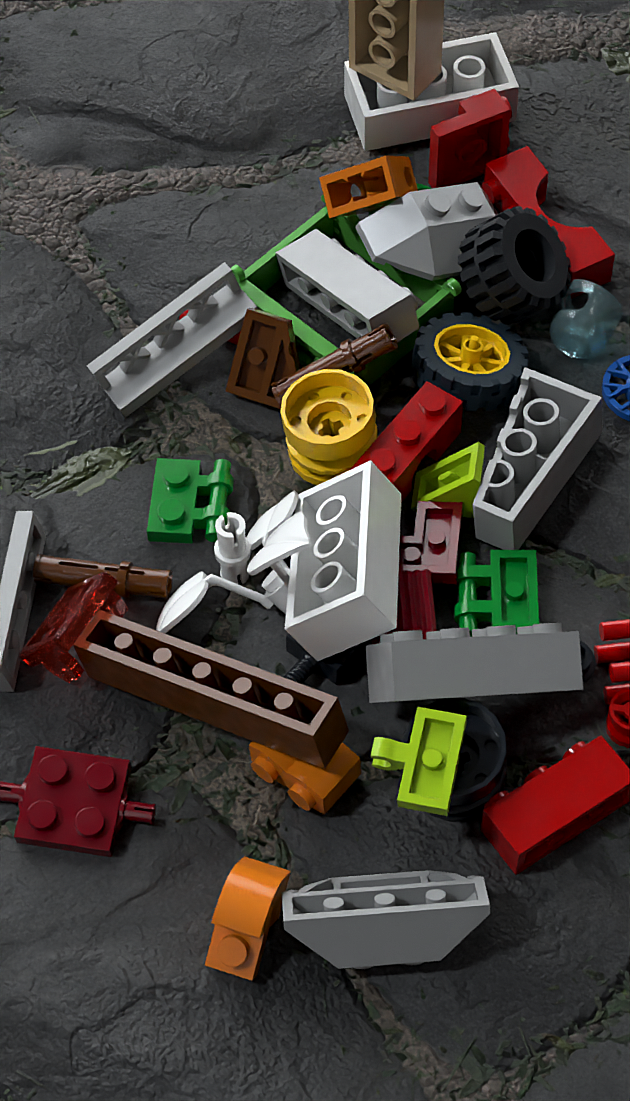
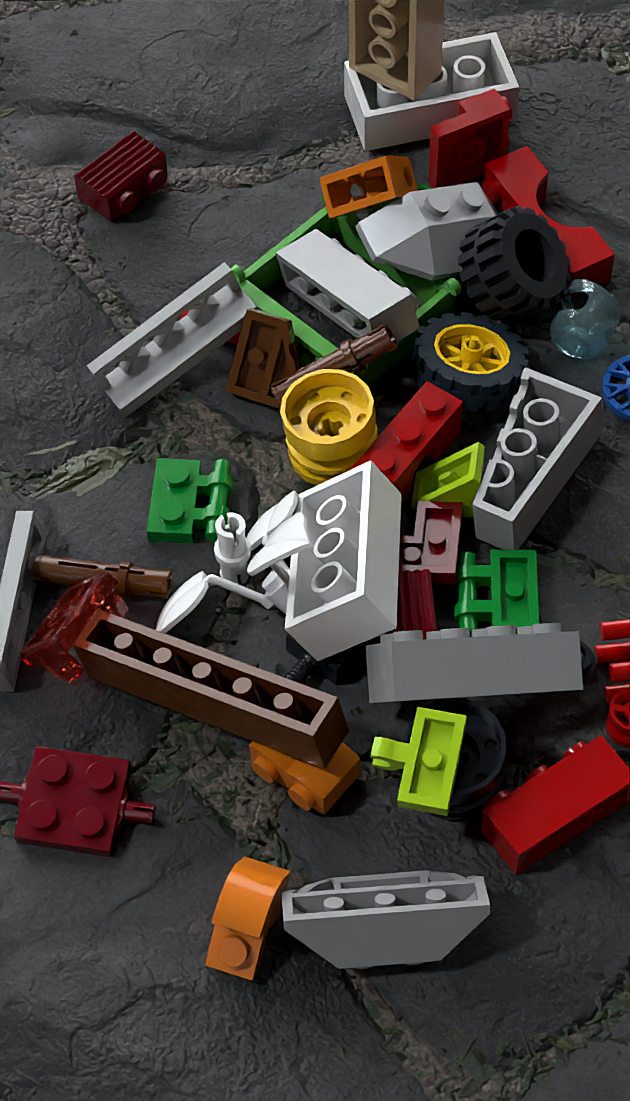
(122, 176): none -> dark red brick

